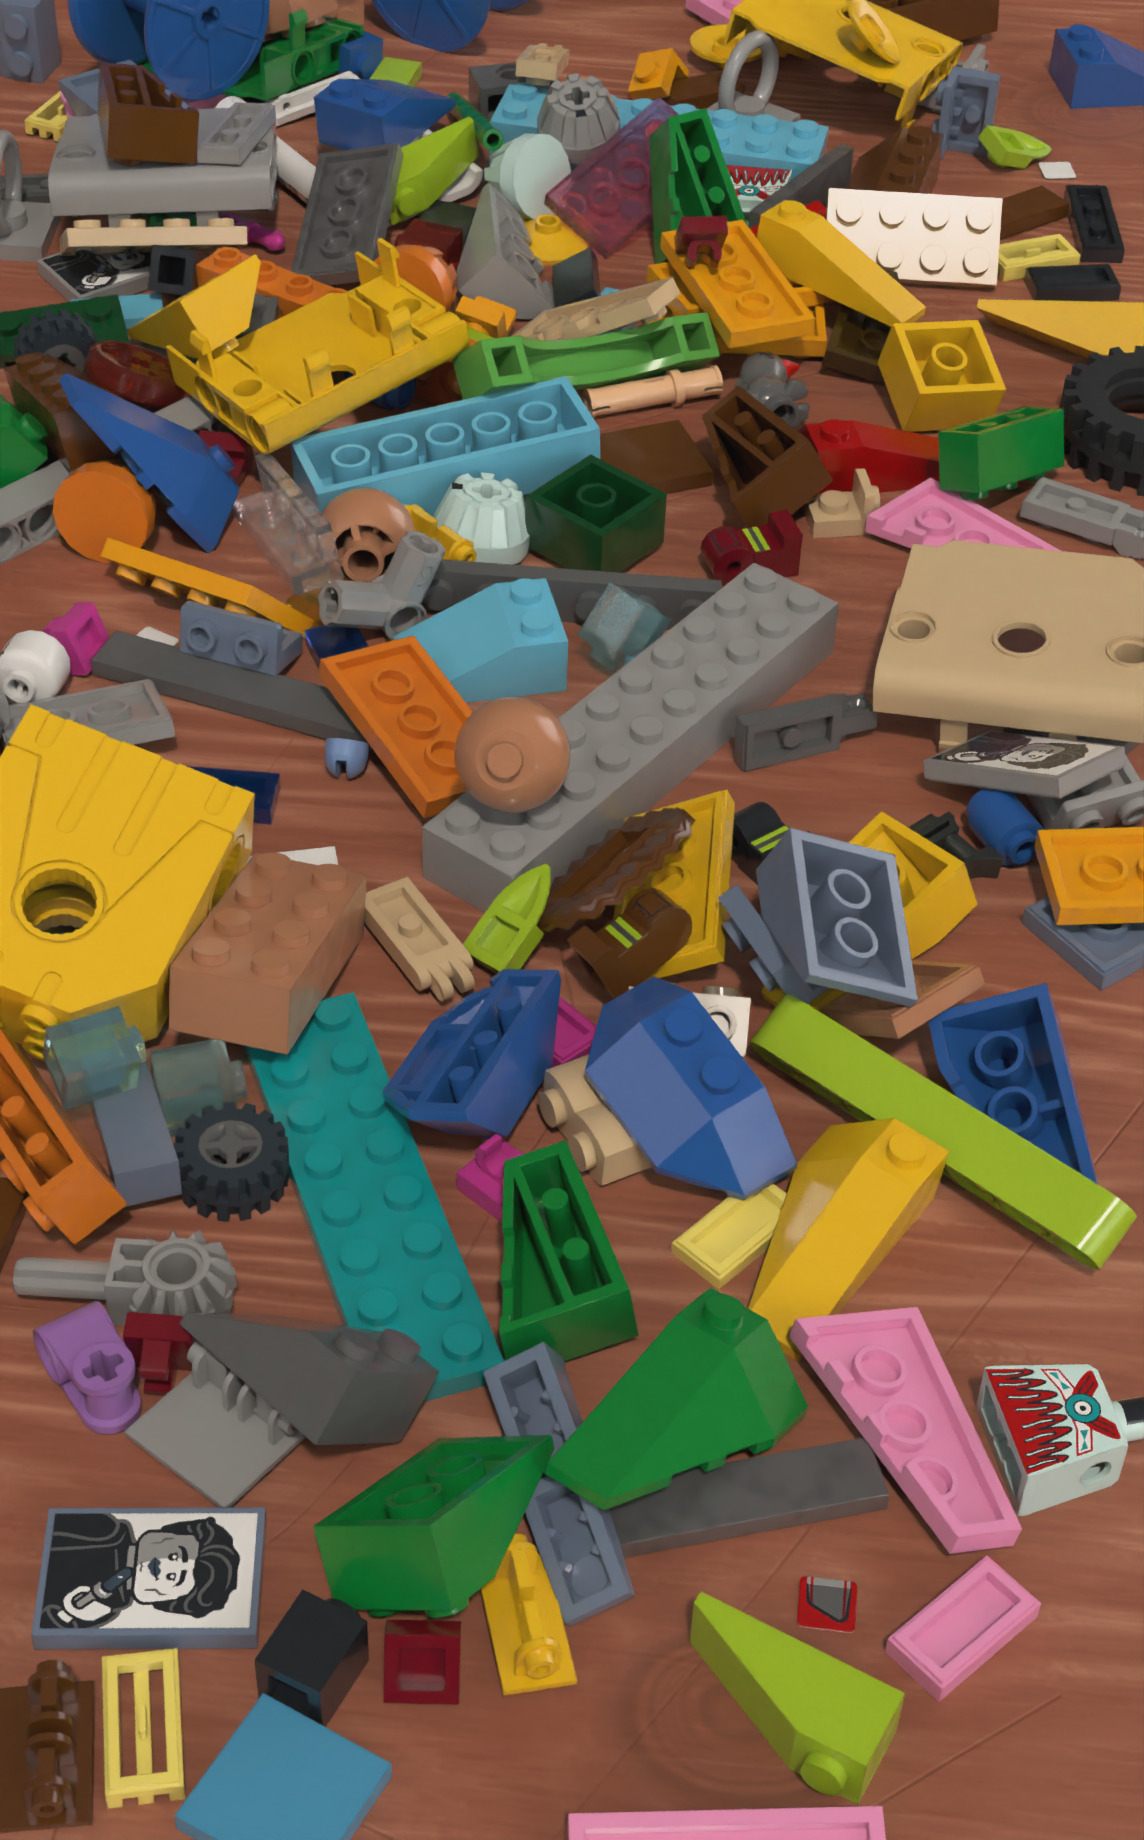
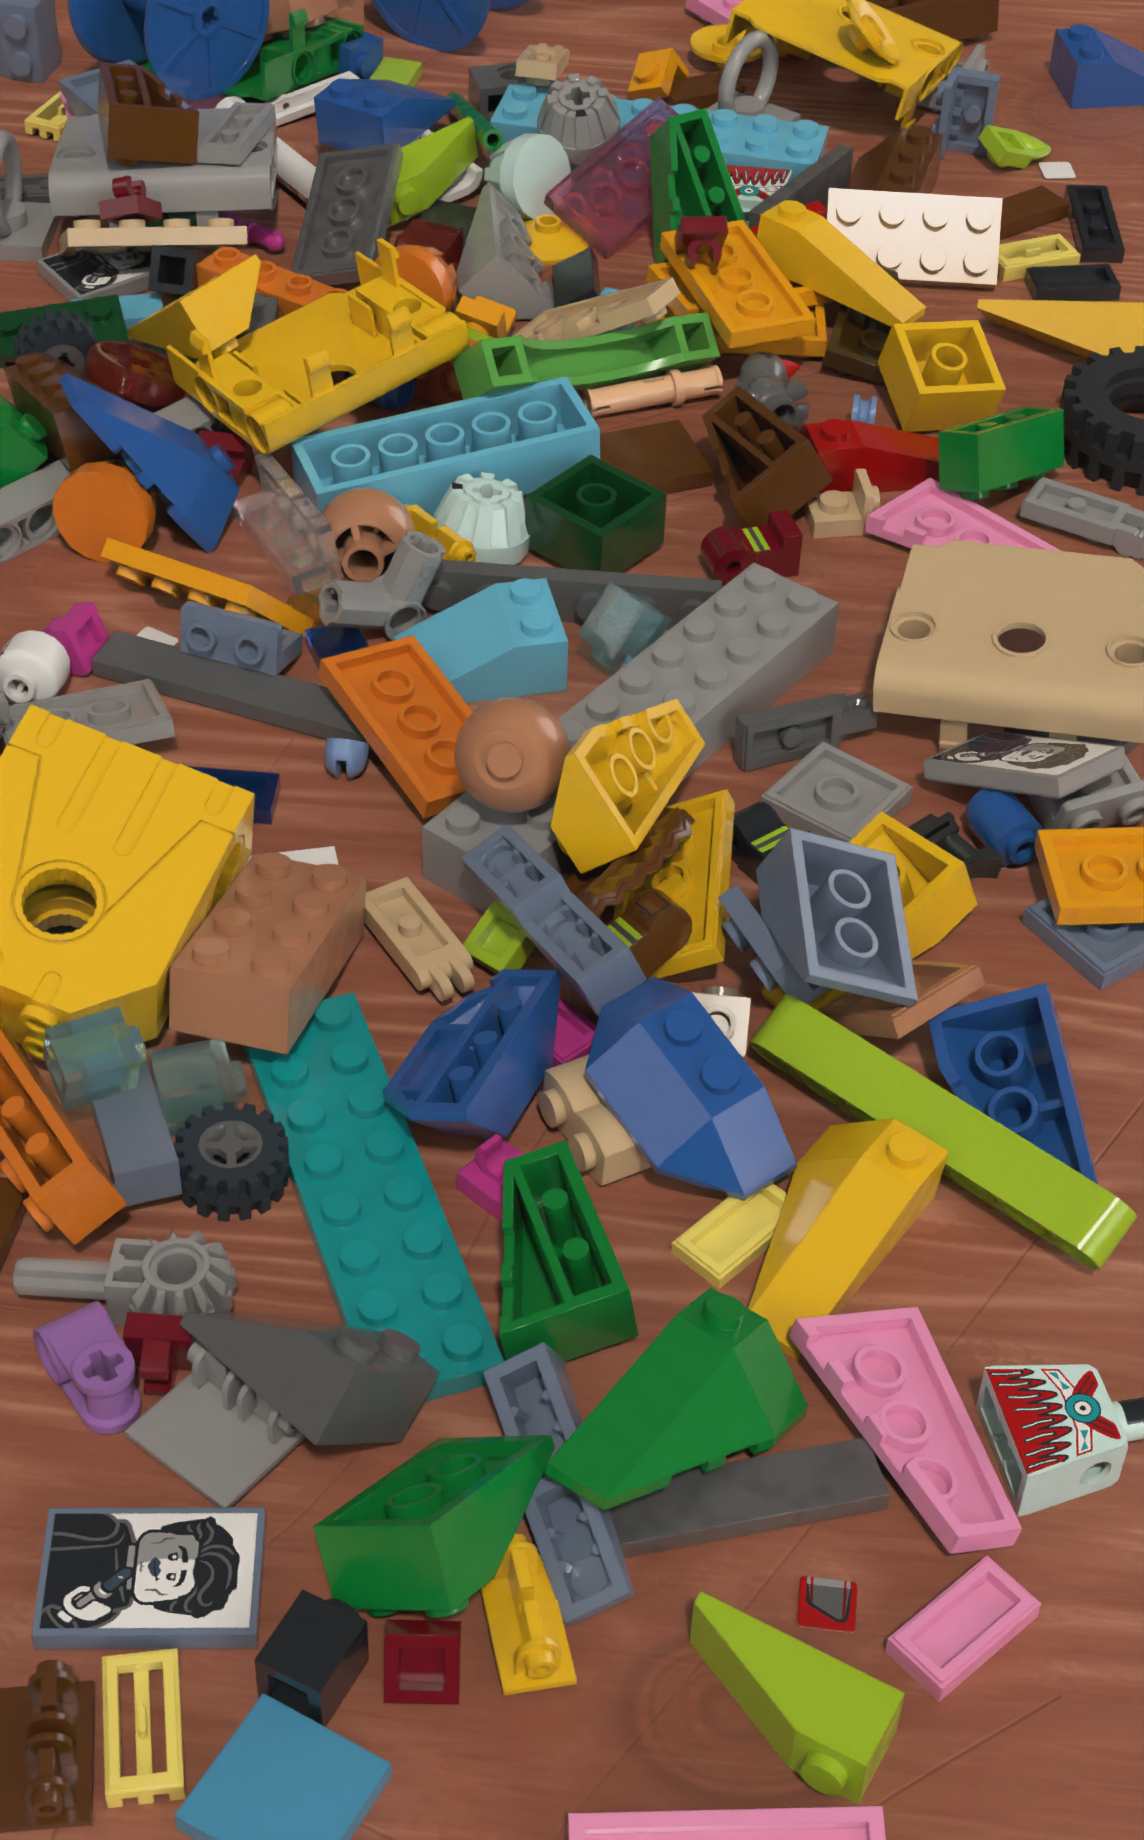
(129, 203): none -> dark red tile
(554, 918): none -> sand blue slope
(621, 782): none -> yellow wedge
(835, 794): none -> light grey tile
(864, 409): none -> medium blue bush

